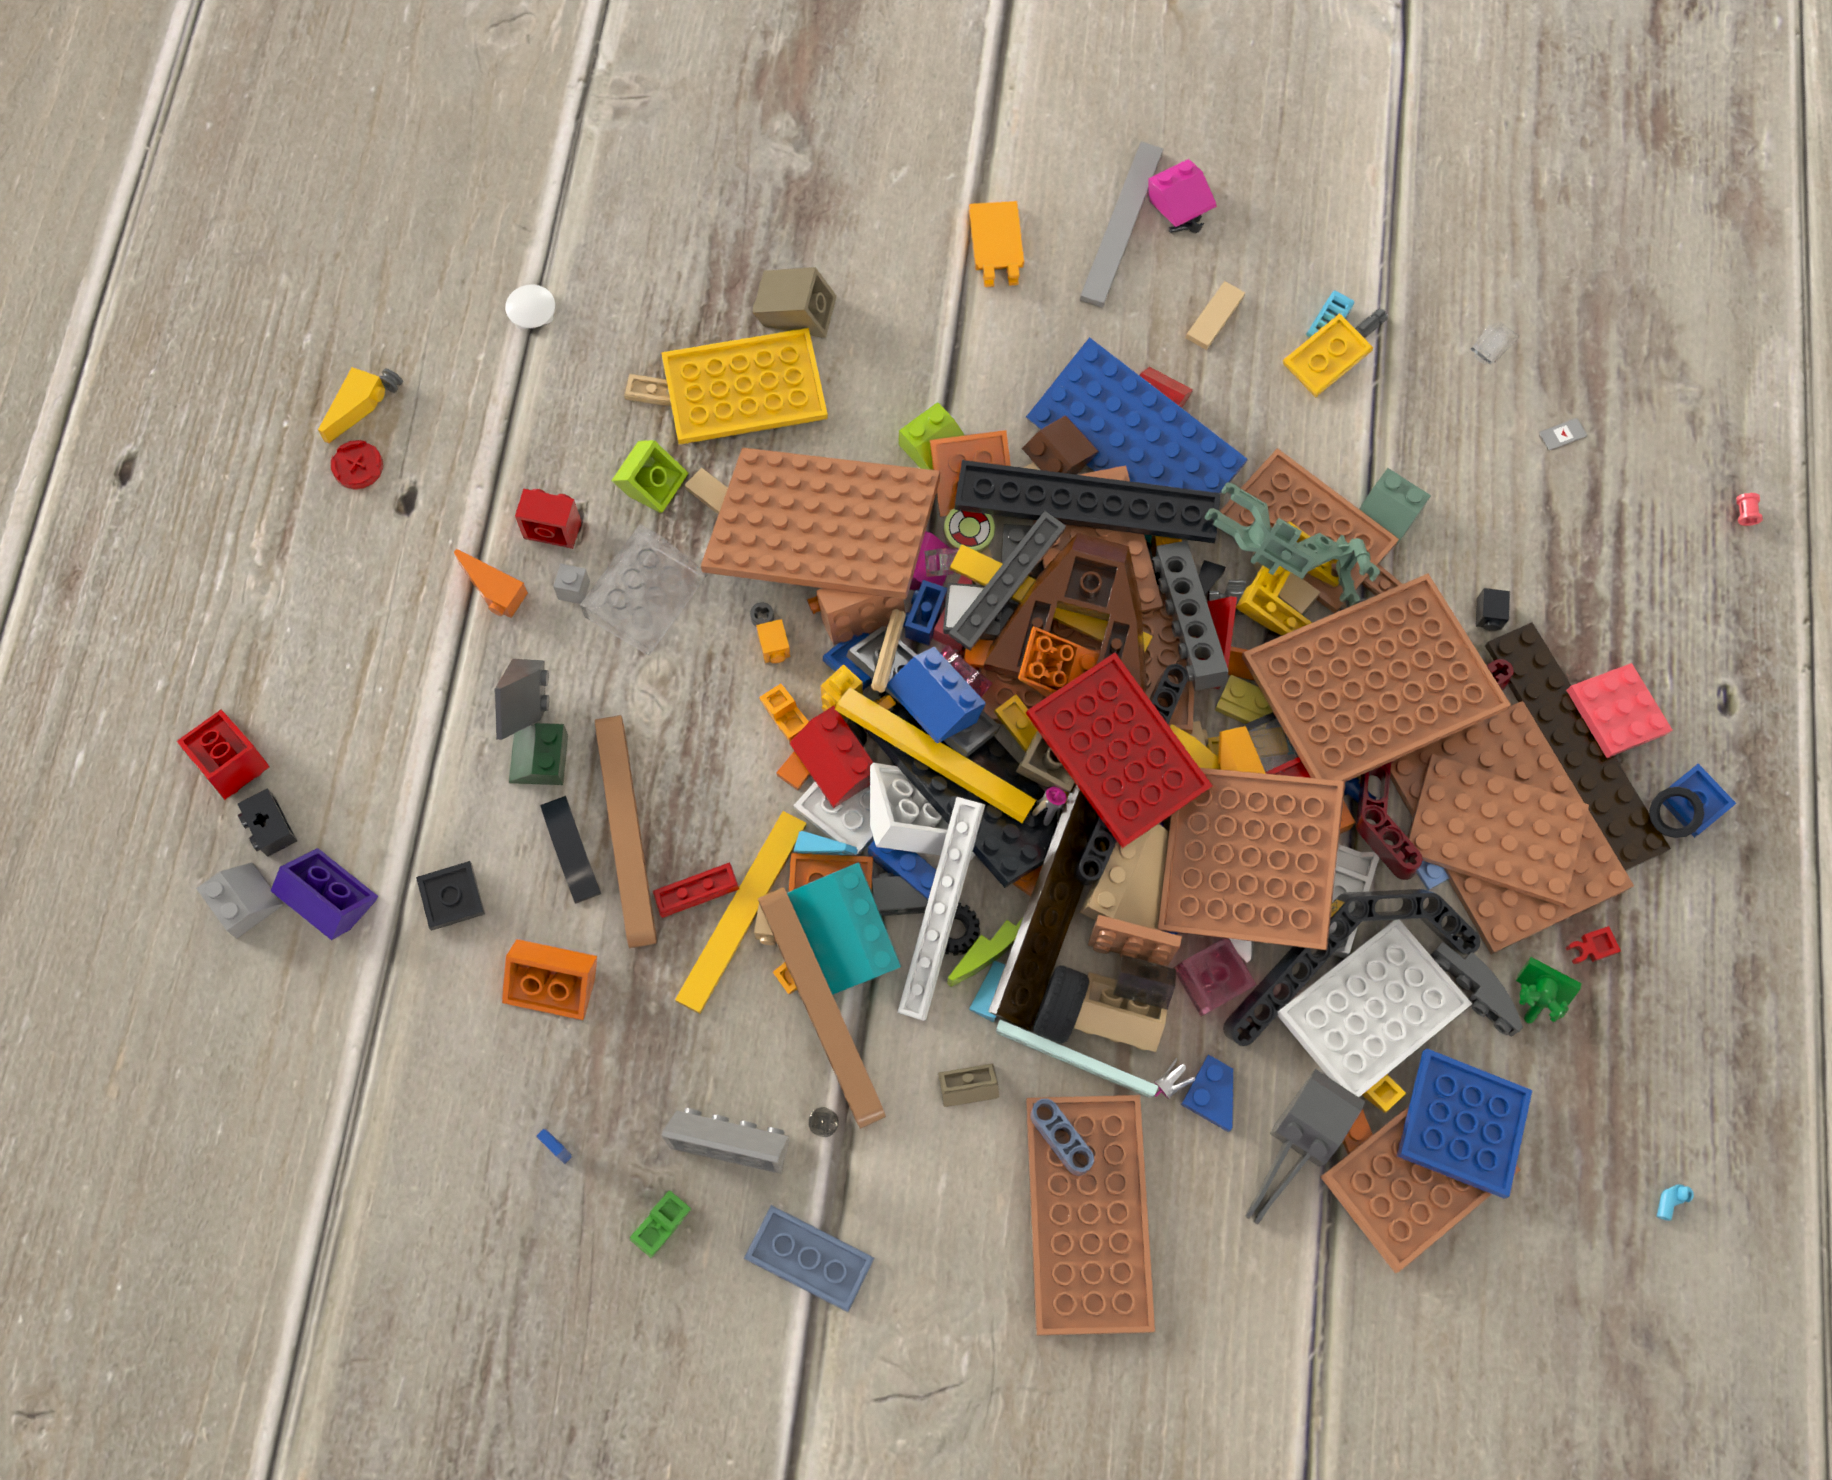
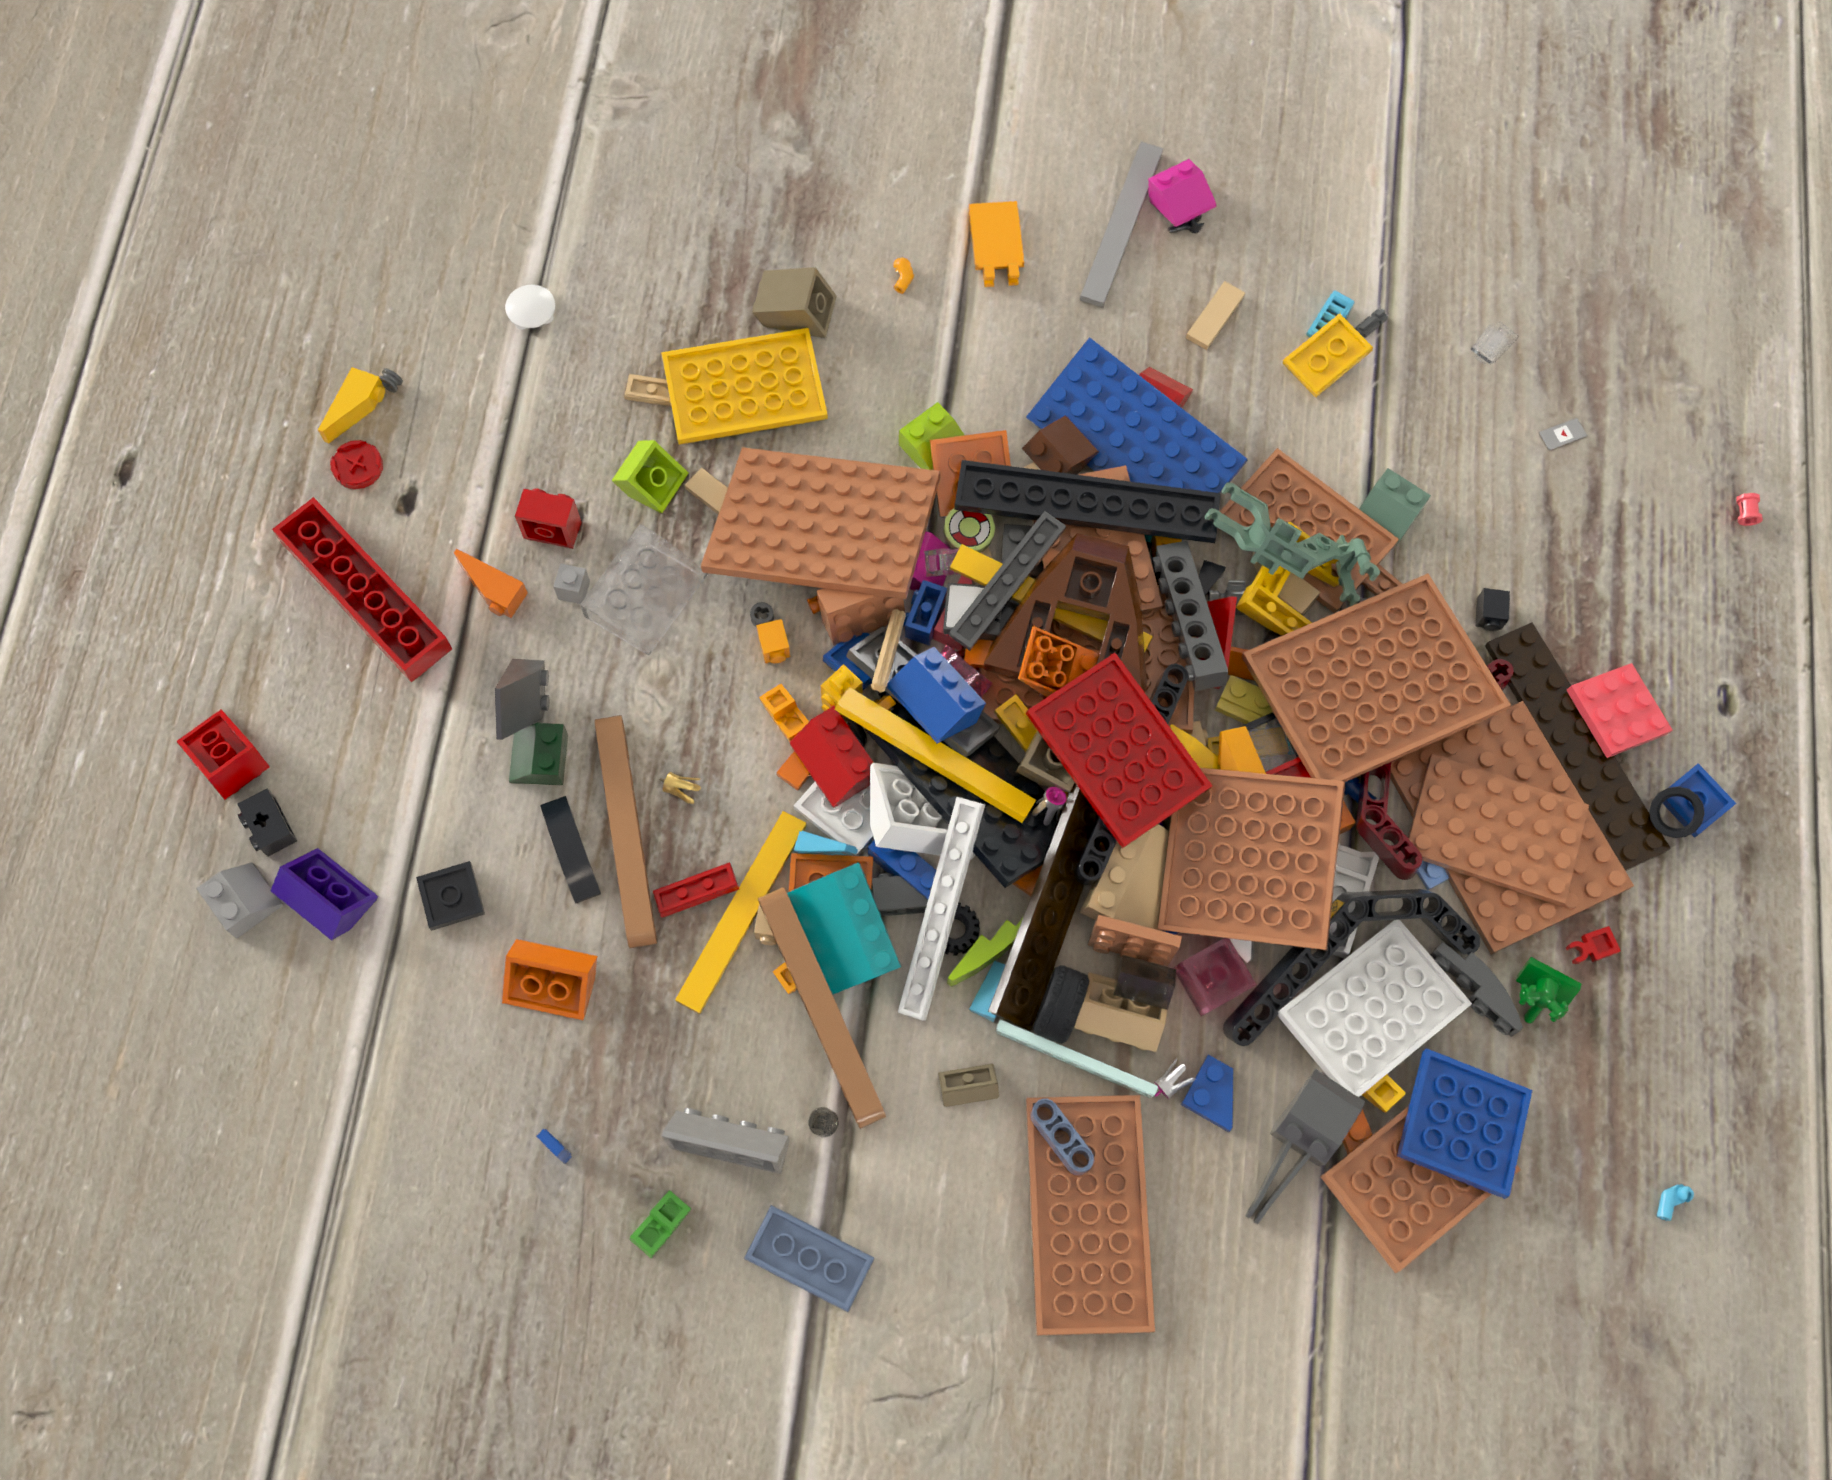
(362, 589): none -> red brick
(674, 782): none -> pearl gold piece
(906, 273): none -> light orange arm

